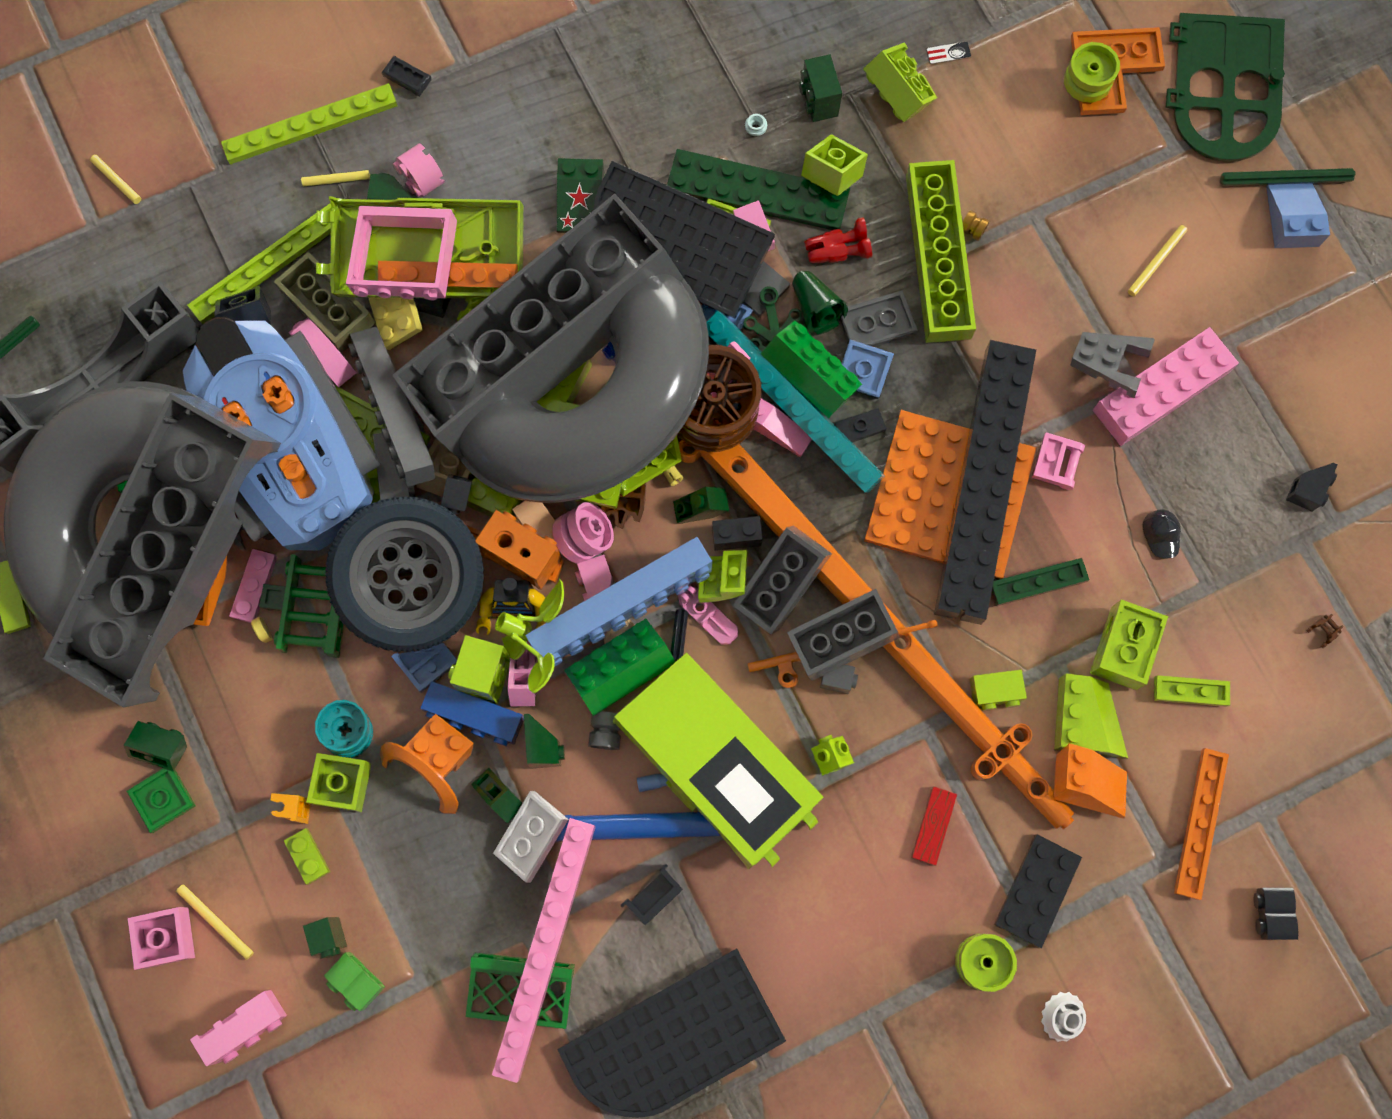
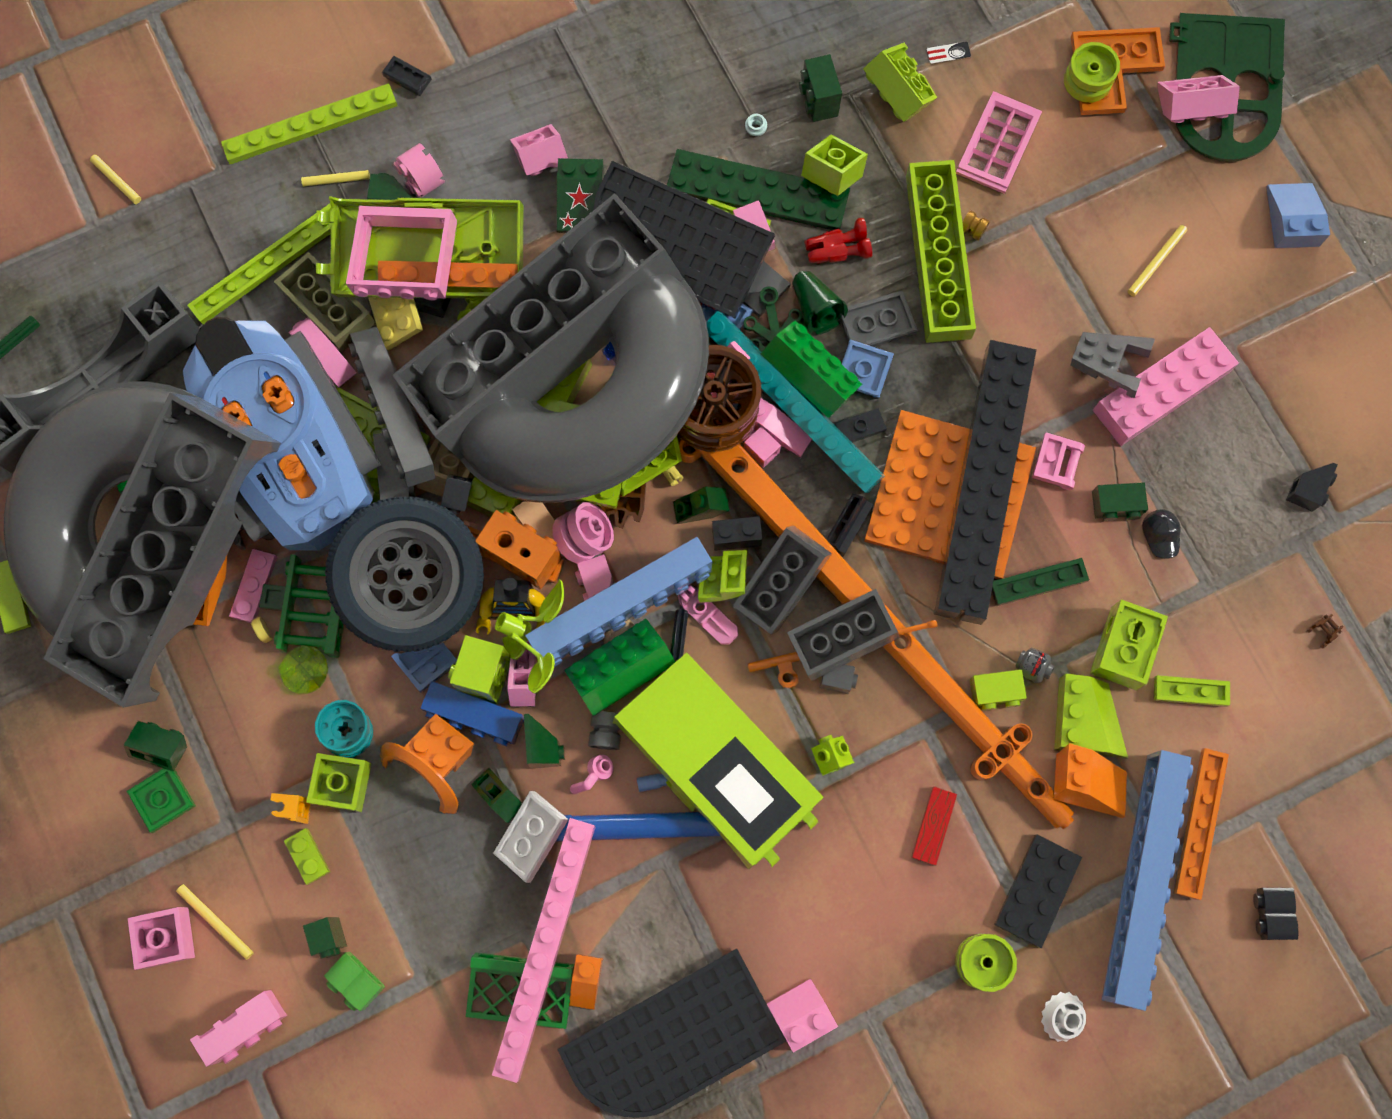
(244, 306): black slope -> none
(304, 669): none -> clear neon green dish
(539, 149): none -> bright pink slope
(585, 981): none -> orange slope
(595, 772): none -> bright pink plate
(654, 897): black piece -> none
(761, 446): none -> bright pink brick
(802, 1015): none -> bright pink slope
(849, 523): none -> black piece
(998, 142): none -> bright pink piece
(1035, 665): none -> dark grey head
(1120, 500): none -> dark green brick
(1147, 880): none -> medium blue brick
(1198, 98): none -> bright pink slope
(1287, 177): dark green axle -> none

